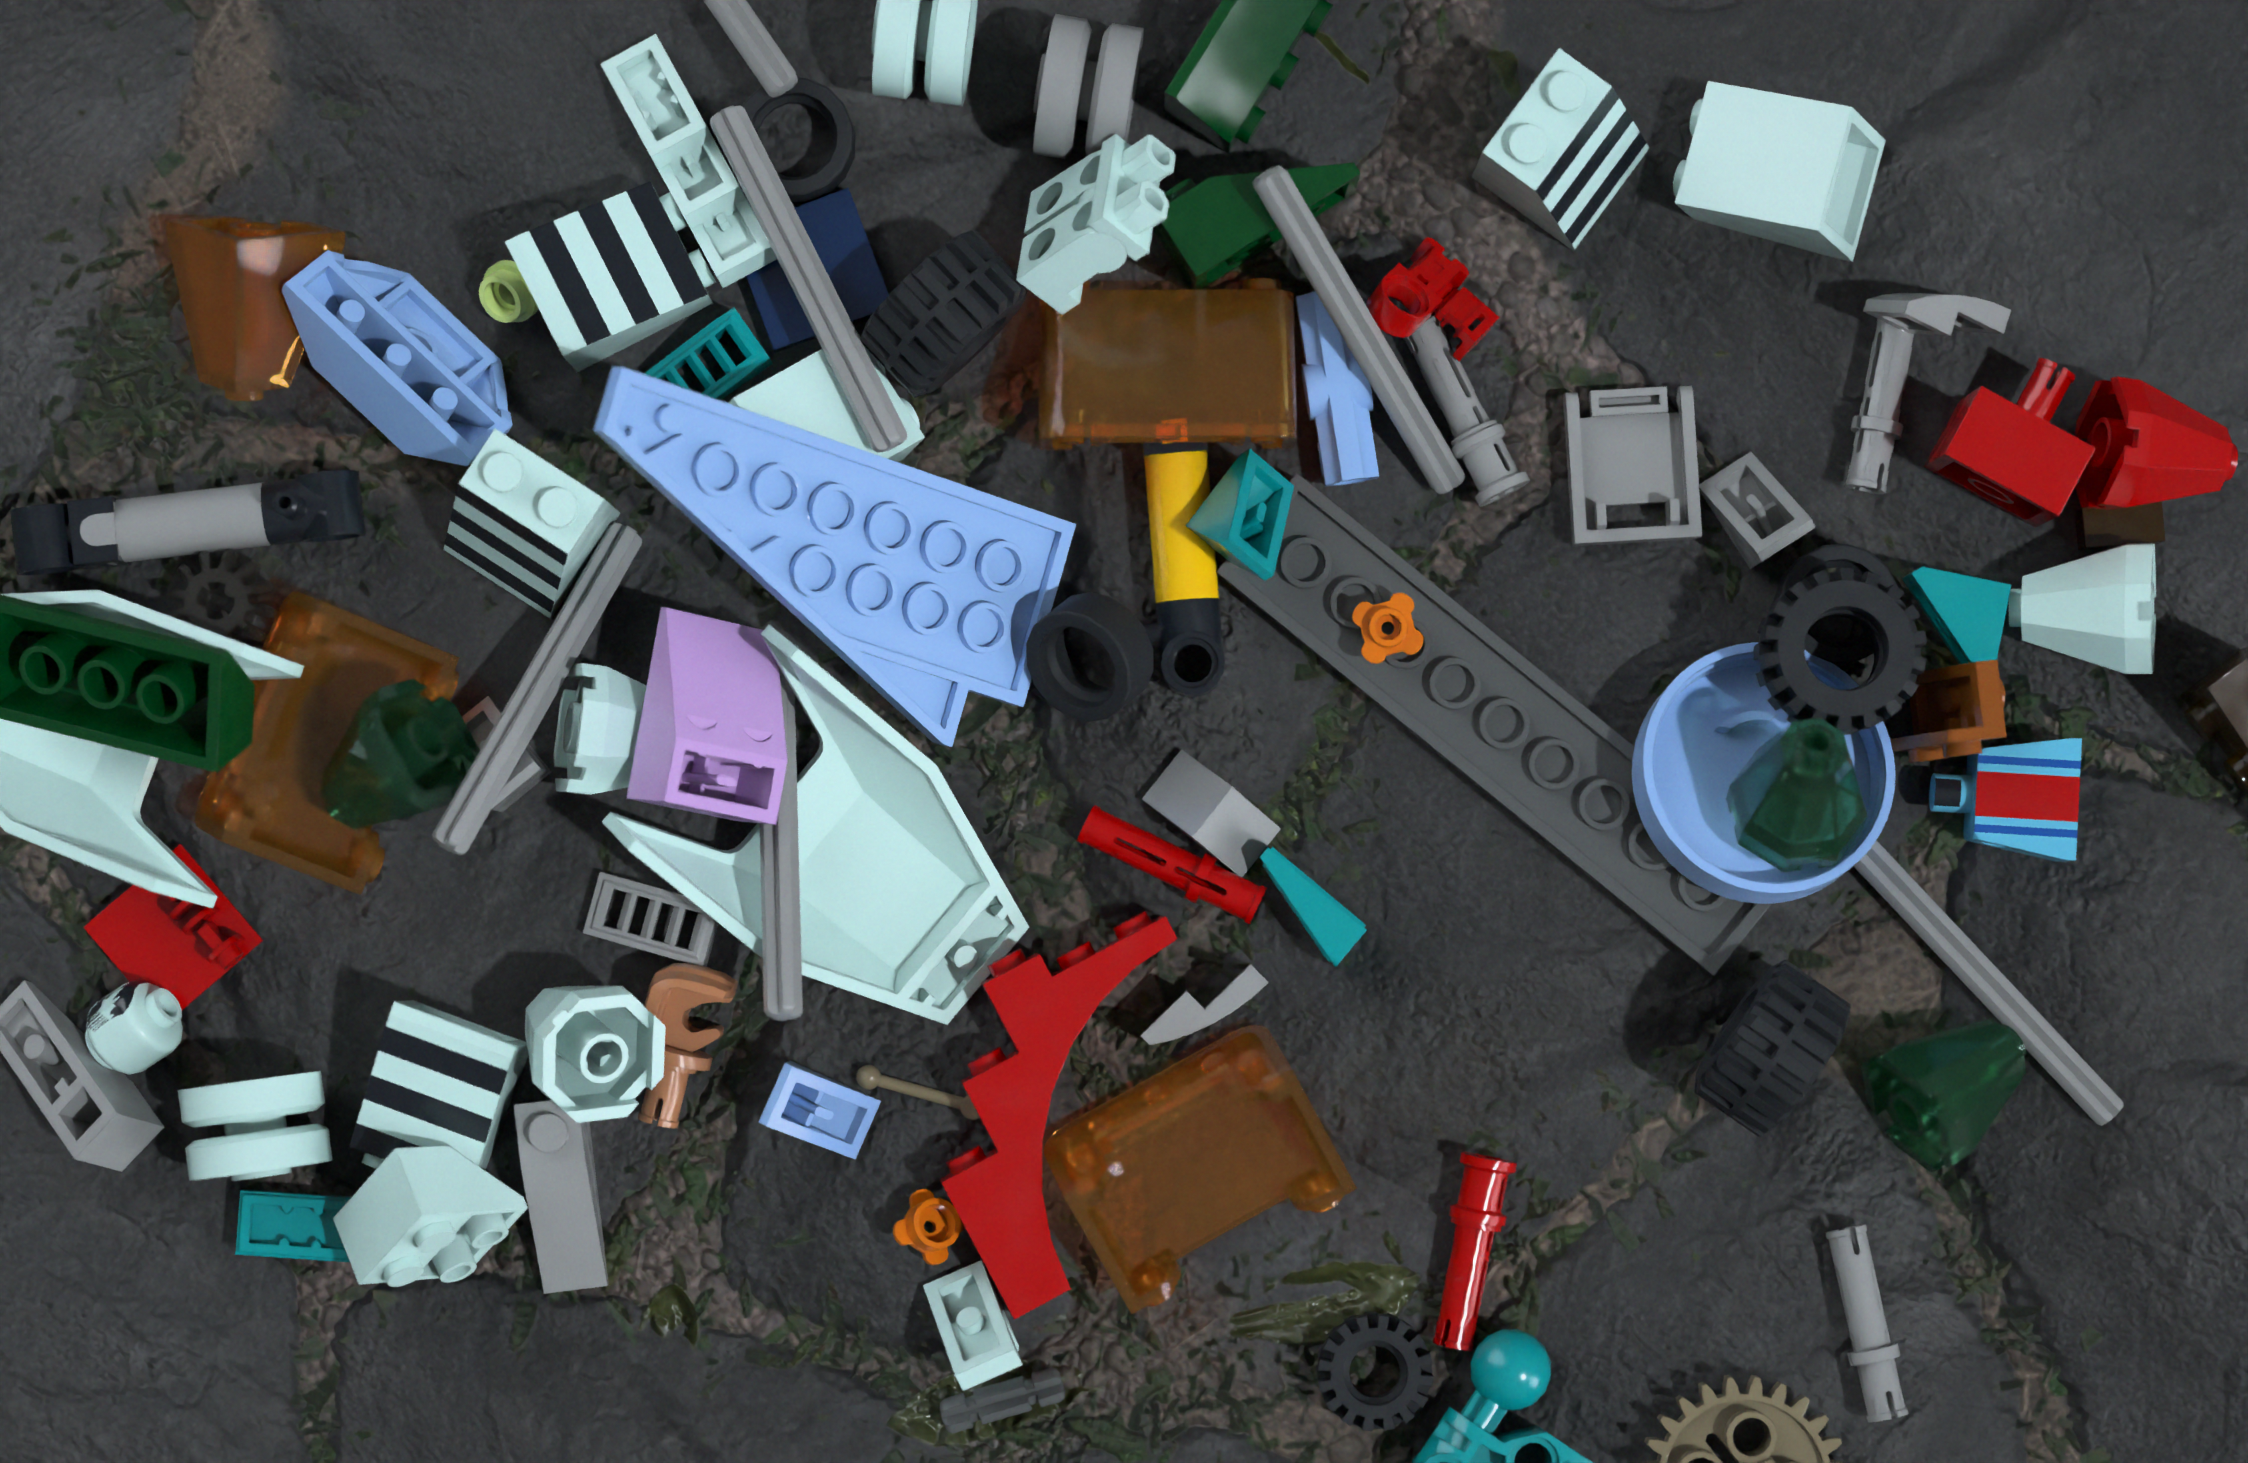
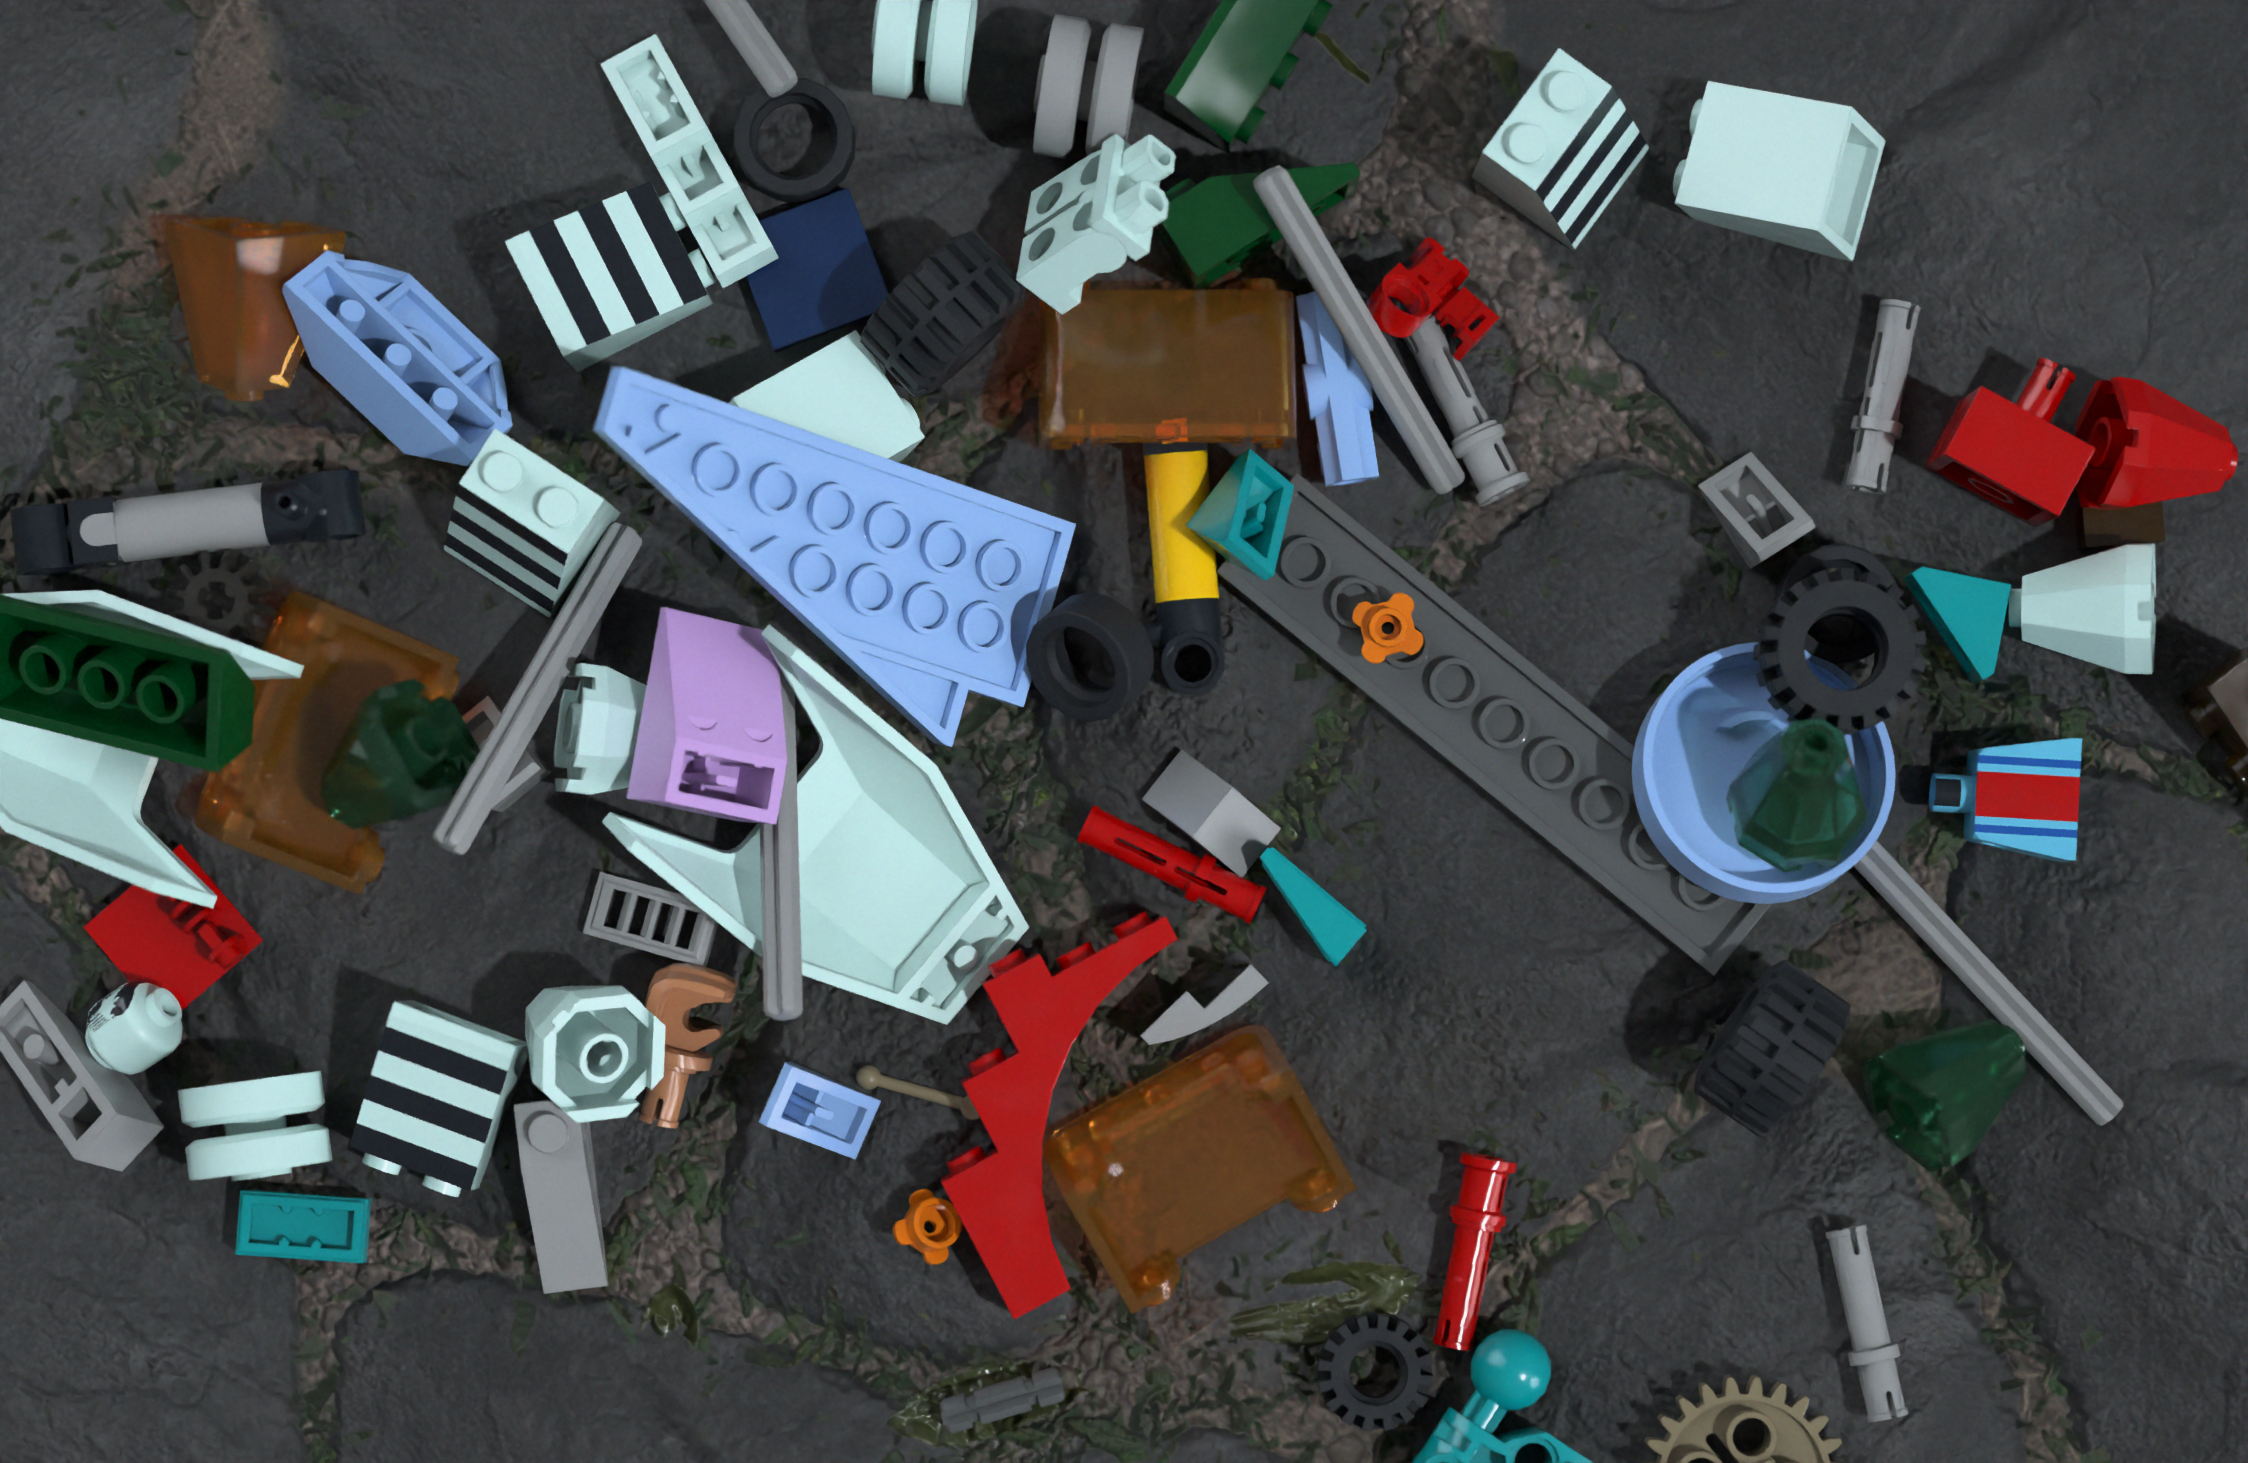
(425, 1217): light aqua slope -> none
(506, 293): yellowish green plate -> none
(708, 338): teal slope -> none
(808, 278): light grey axle -> none
(973, 1325): light aqua slope -> none
(1632, 456): light grey container -> none
(1938, 313): light grey slope -> none
(1954, 712): dark orange bracket -> none

